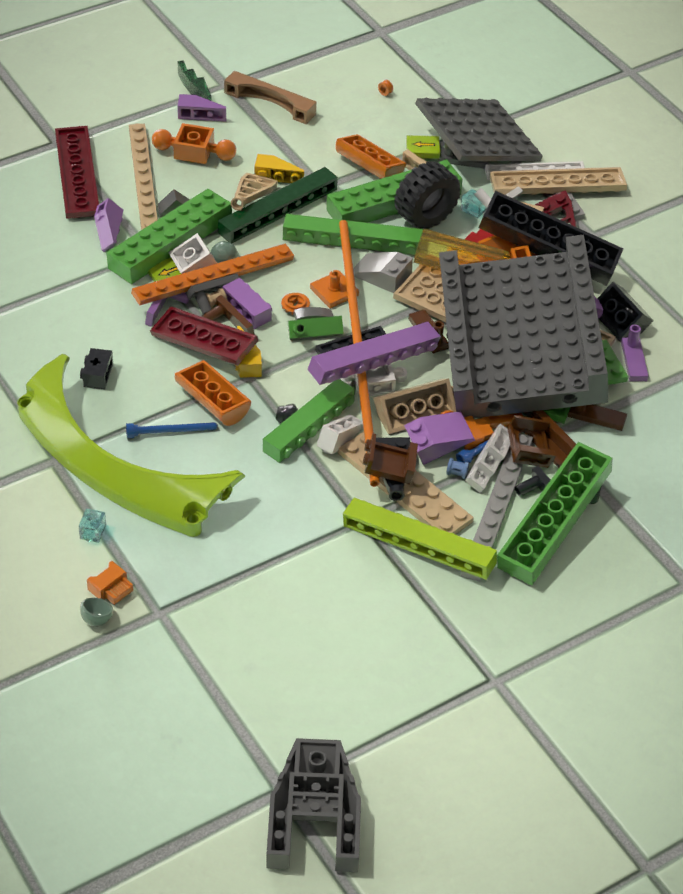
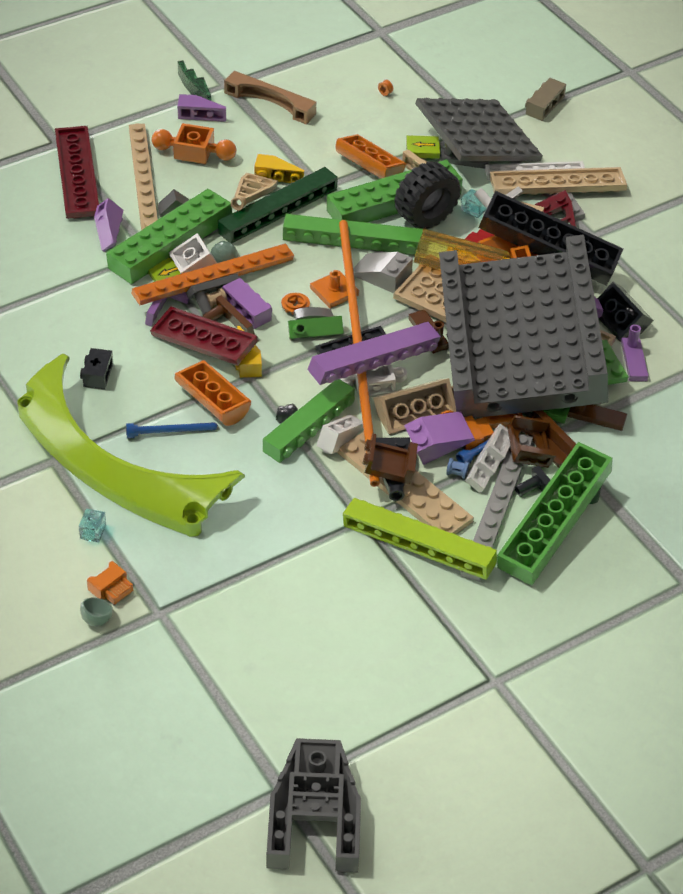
(545, 99): none -> dark tan brick

